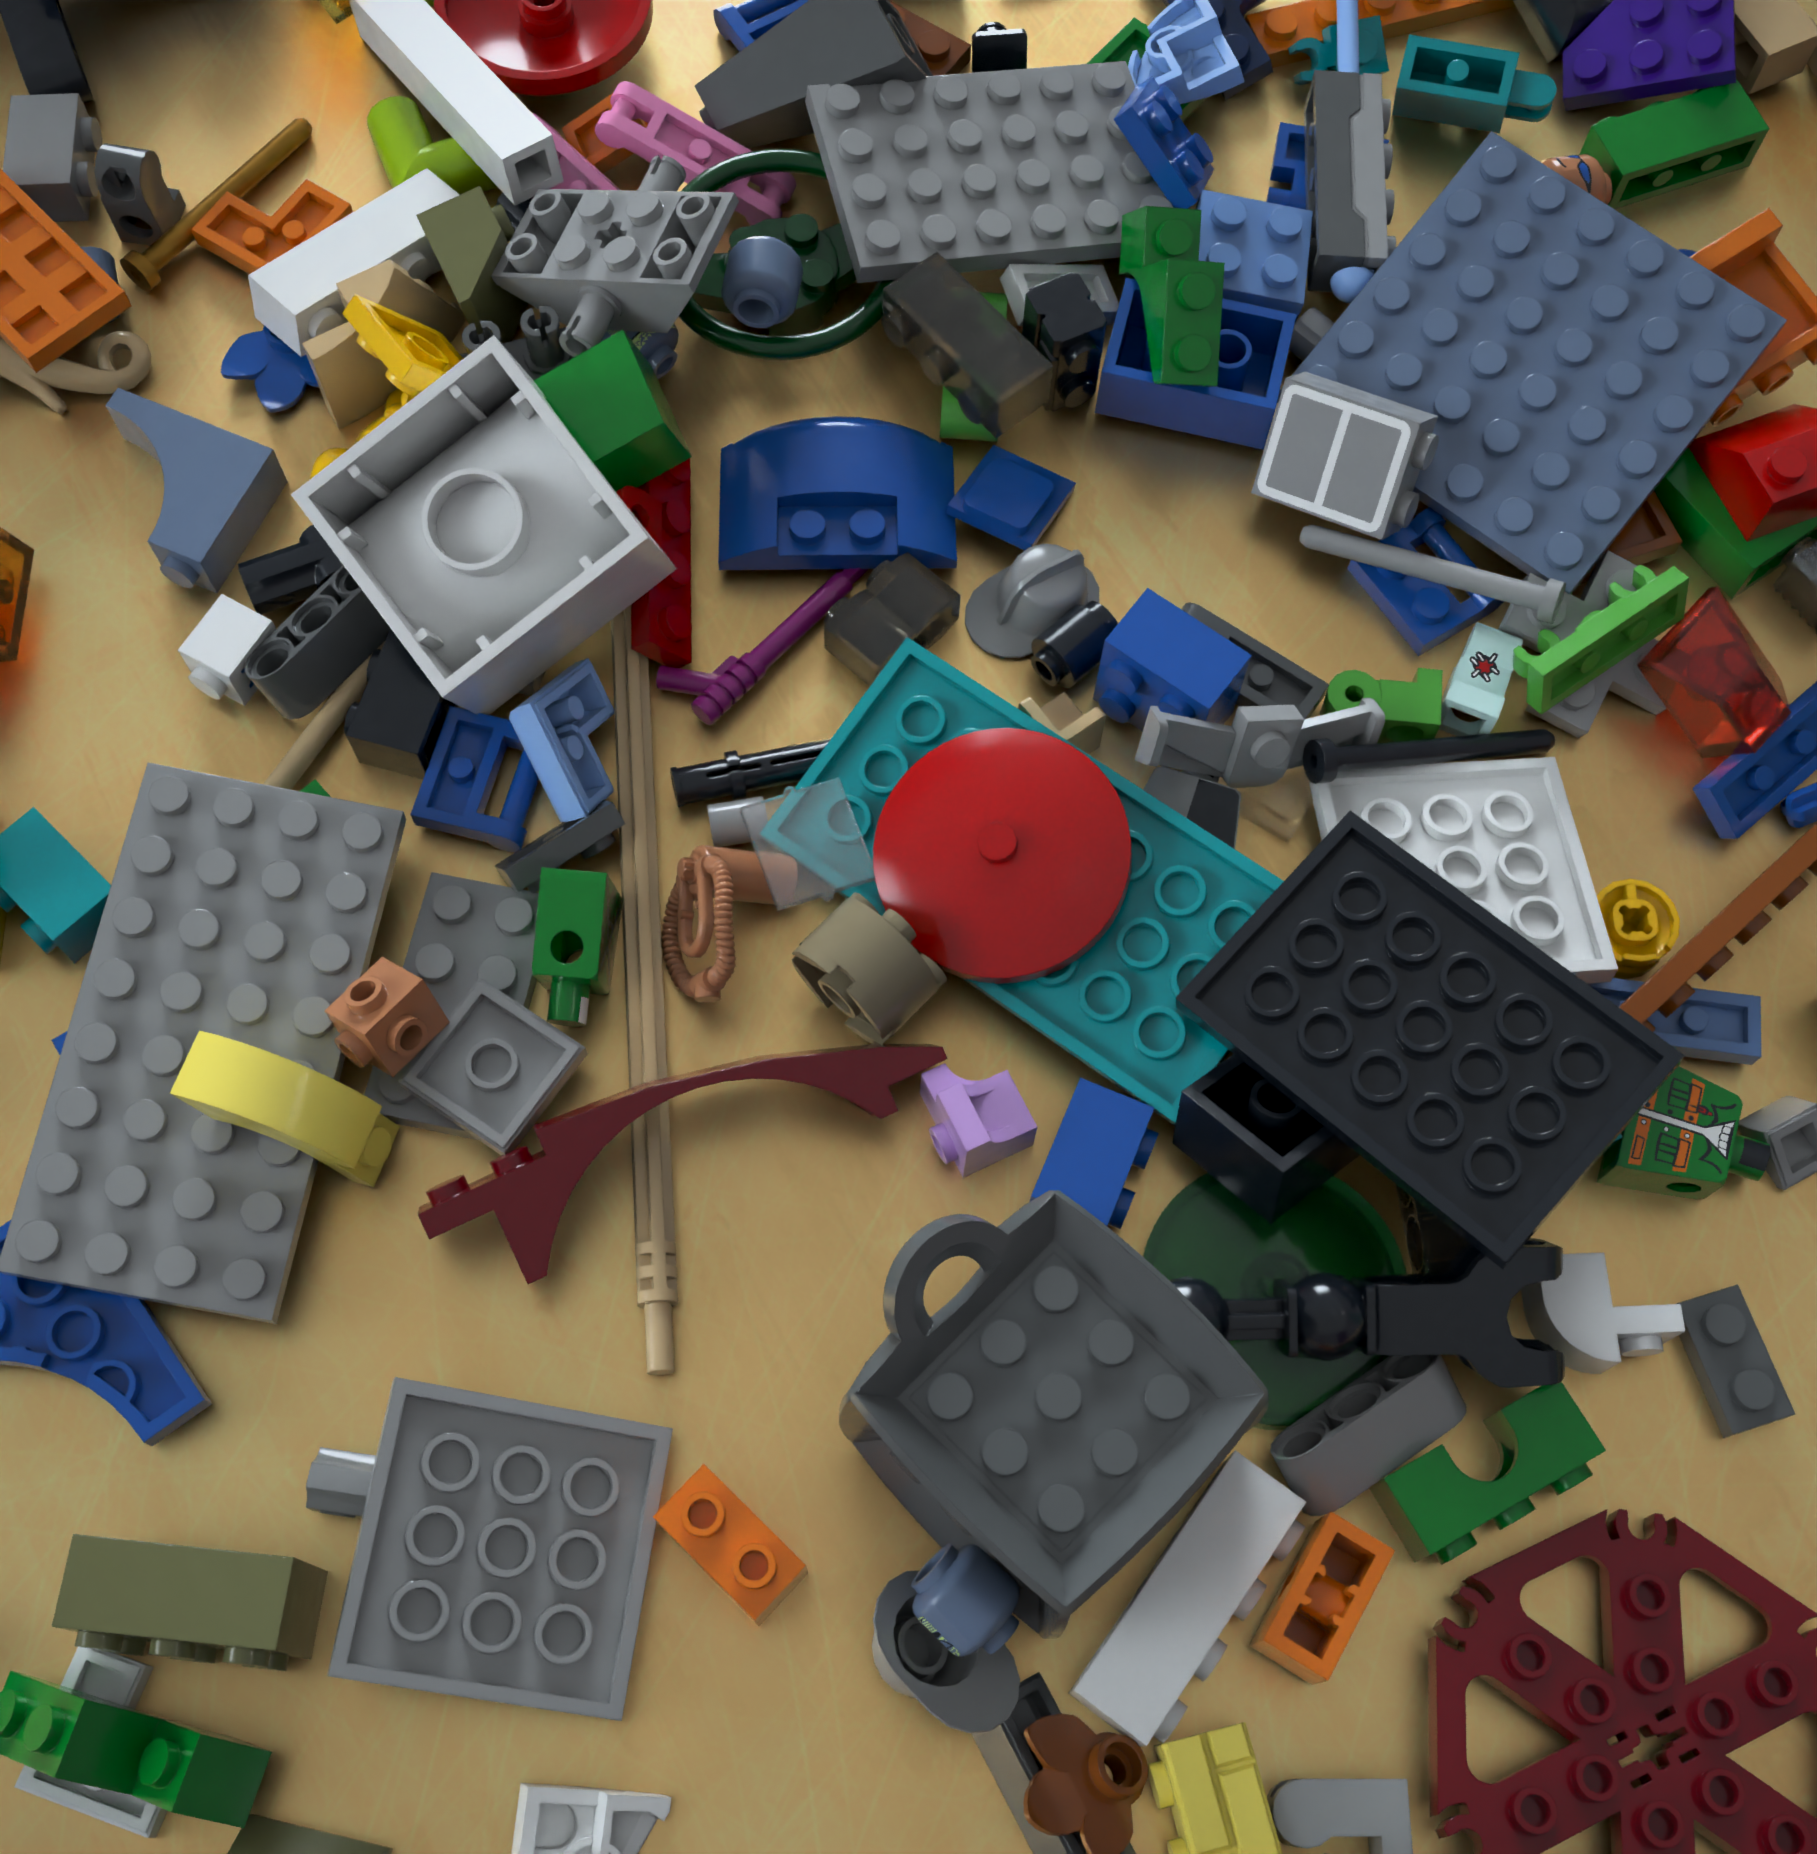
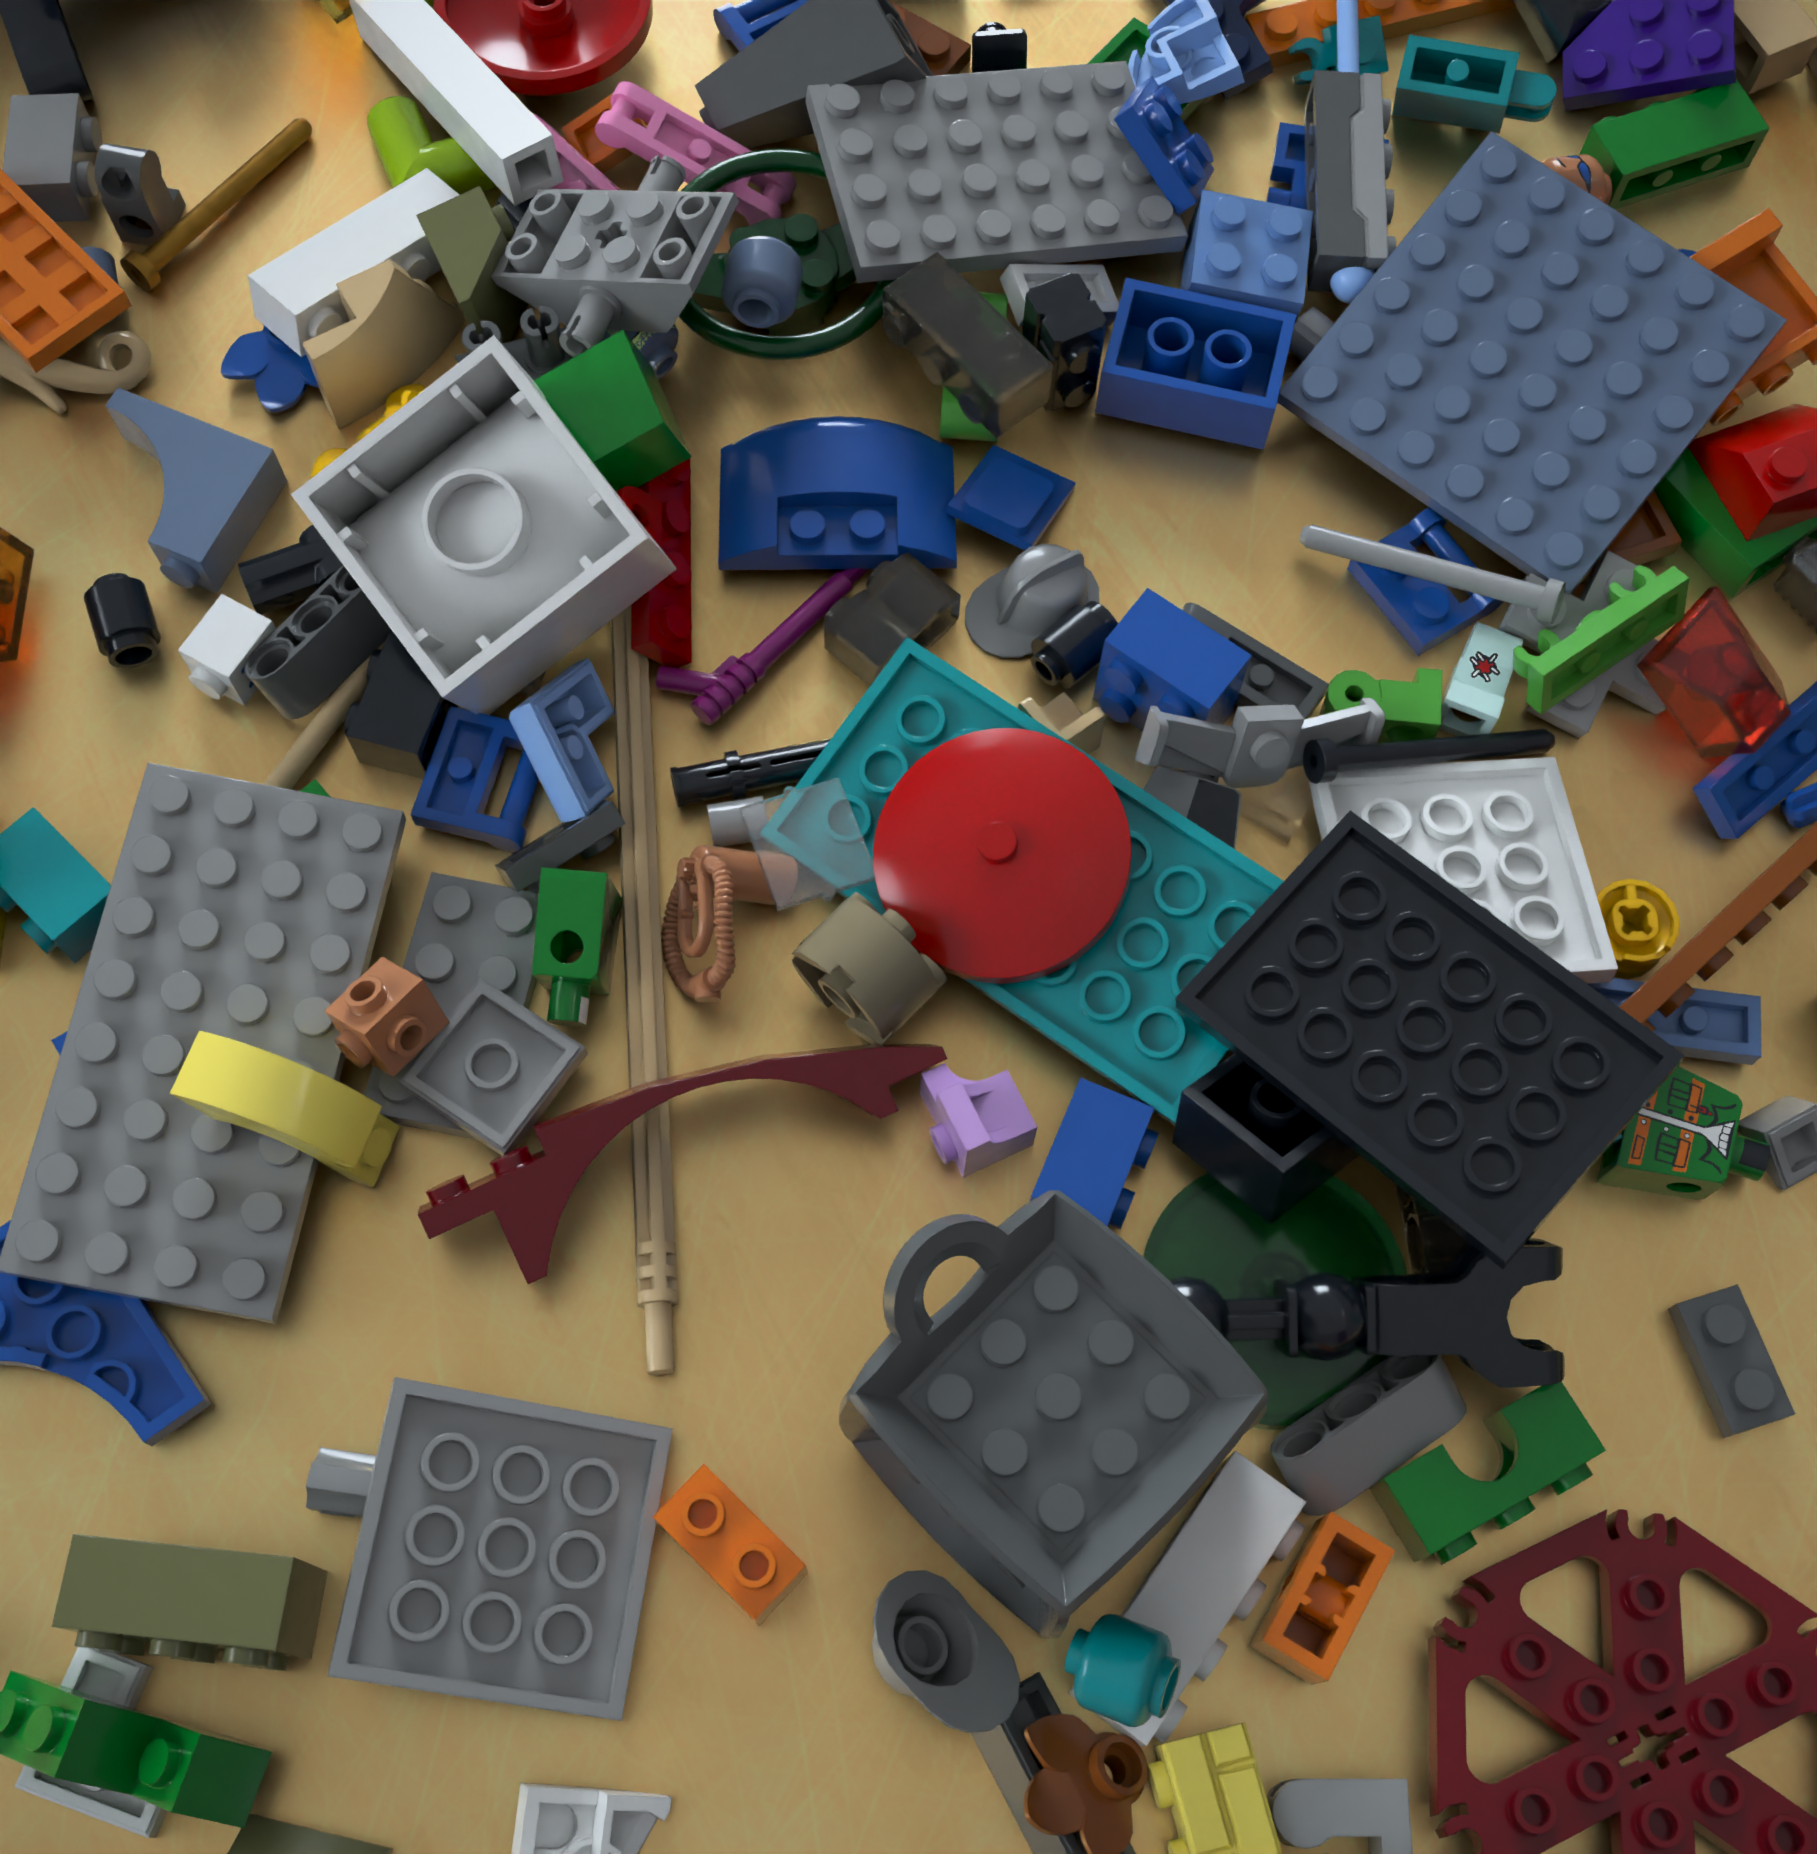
(122, 620): none -> black brick
(254, 238): orange plate -> none
(406, 347): yellow plate -> none
(966, 1600): sand blue head -> none
(1123, 1670): none -> teal head
(1177, 293): green arch -> none
(1345, 455): light grey brick -> none
(1580, 1321): white brick -> none

